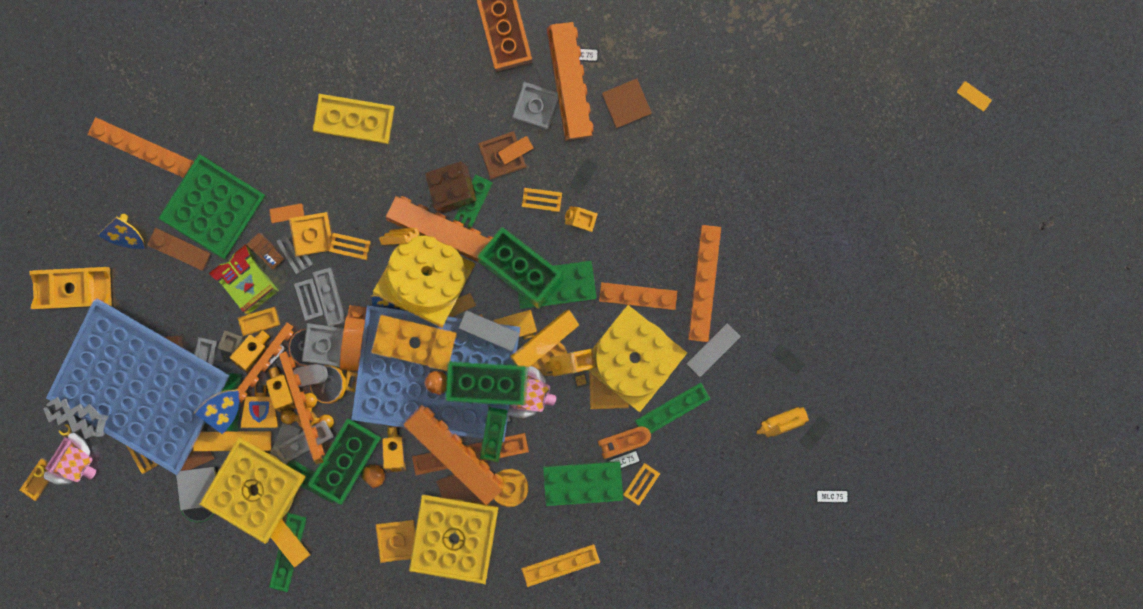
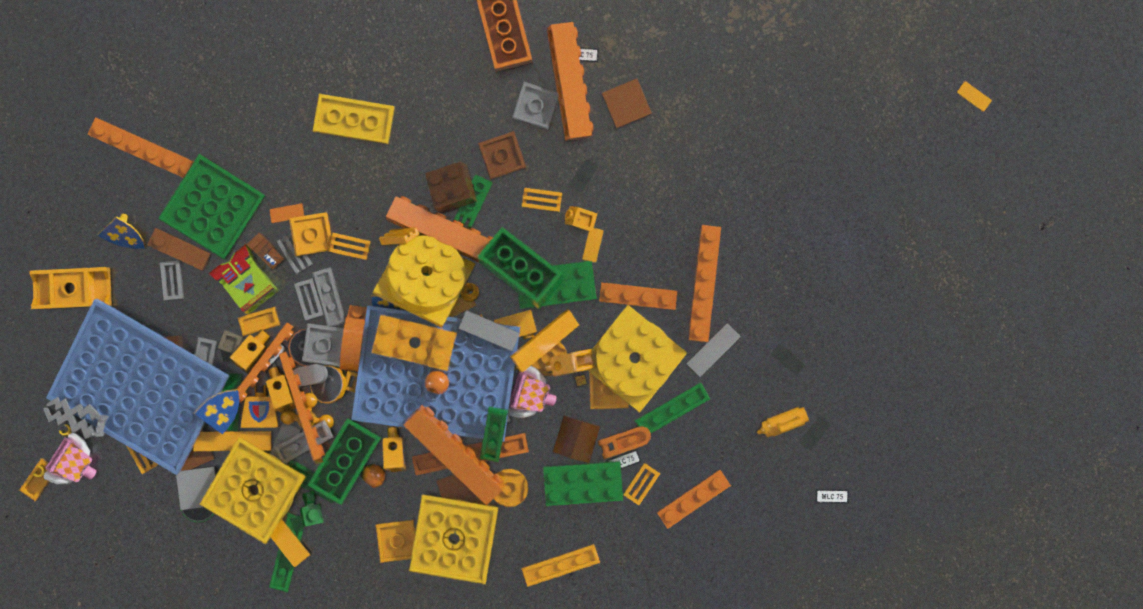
(172, 280): none -> light grey tile
(311, 513): none -> green plate
(468, 288): none -> light orange plate
(487, 383): green brick -> none
(515, 150): orange sticker -> none
(576, 439): none -> reddish brown slope
(592, 245): none -> light orange sticker
(693, 499): none -> orange plate

